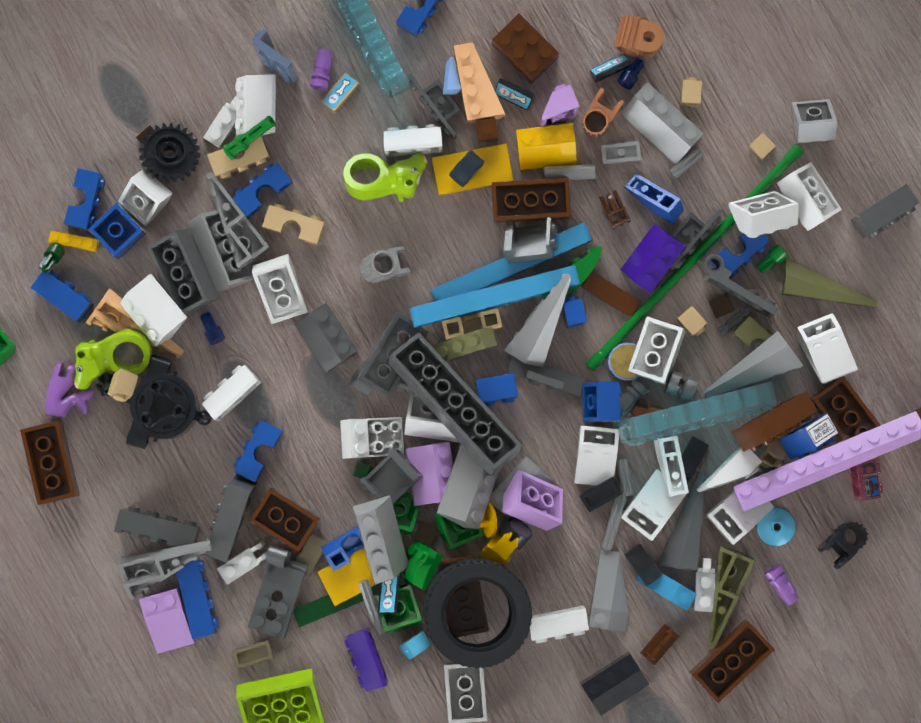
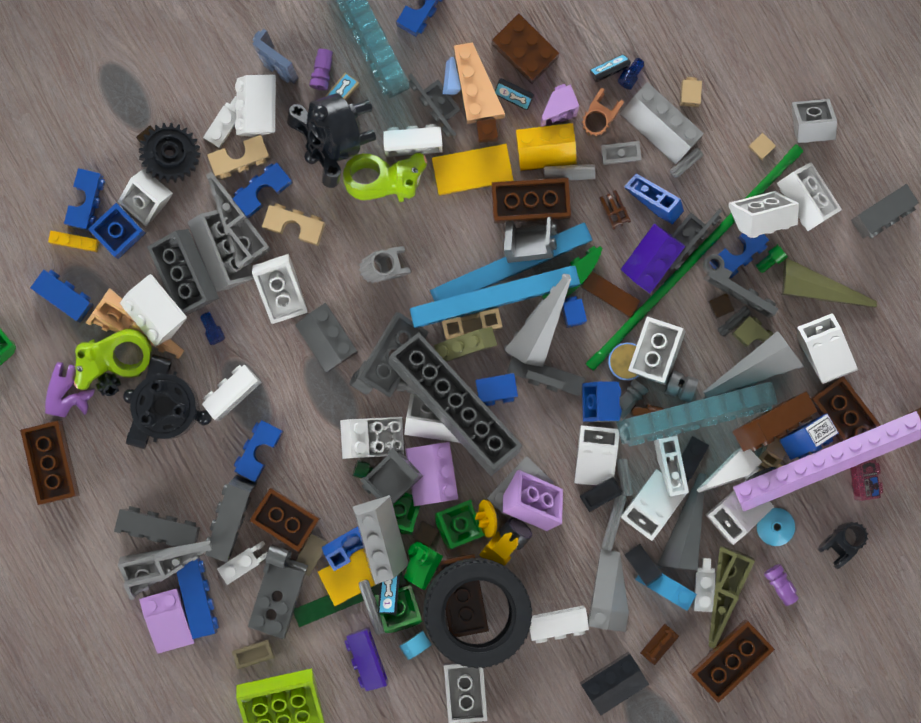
(51, 256): dark green piece -> none
(122, 385): tan brick -> none
(242, 141): green pin -> none
(330, 132): none -> black piece
(466, 168): black wheel -> none
(467, 491): light grey slope -> none
(631, 33): nougat piece -> none
(692, 322): tan brick -> none

